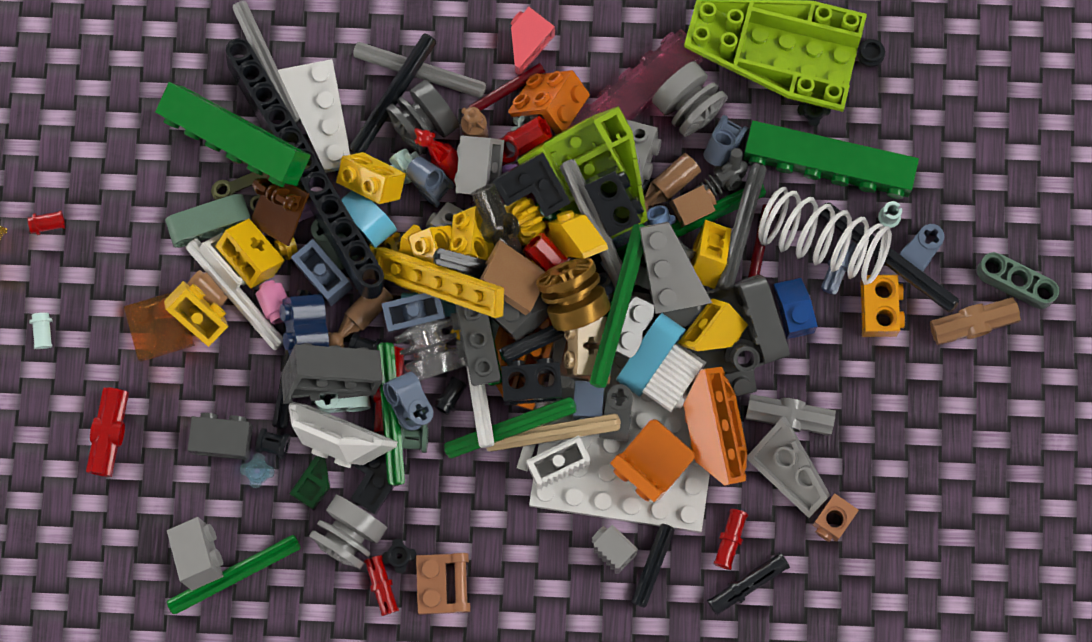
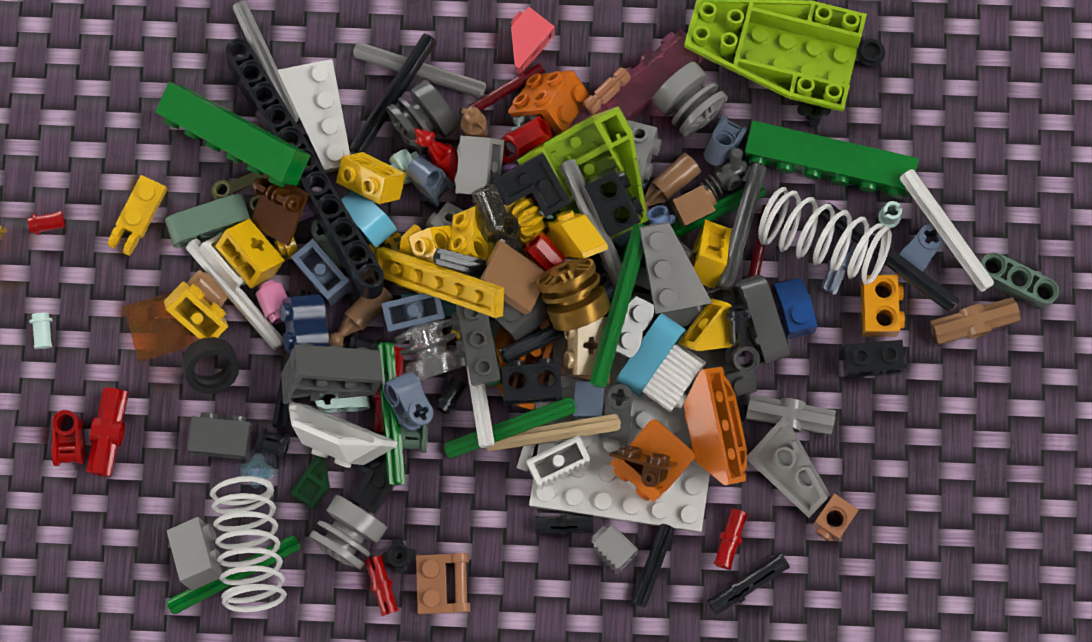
(67, 441): none -> red piece
(137, 213): none -> yellow hinge
(218, 381): none -> black tyre
(244, 566): none -> white piece
(564, 524): none -> black pin
(607, 90): none -> nougat axle
(655, 465): none -> reddish brown hinge
(738, 325): none -> black pin
(873, 359): none -> black brick
(946, 230): none -> white axle

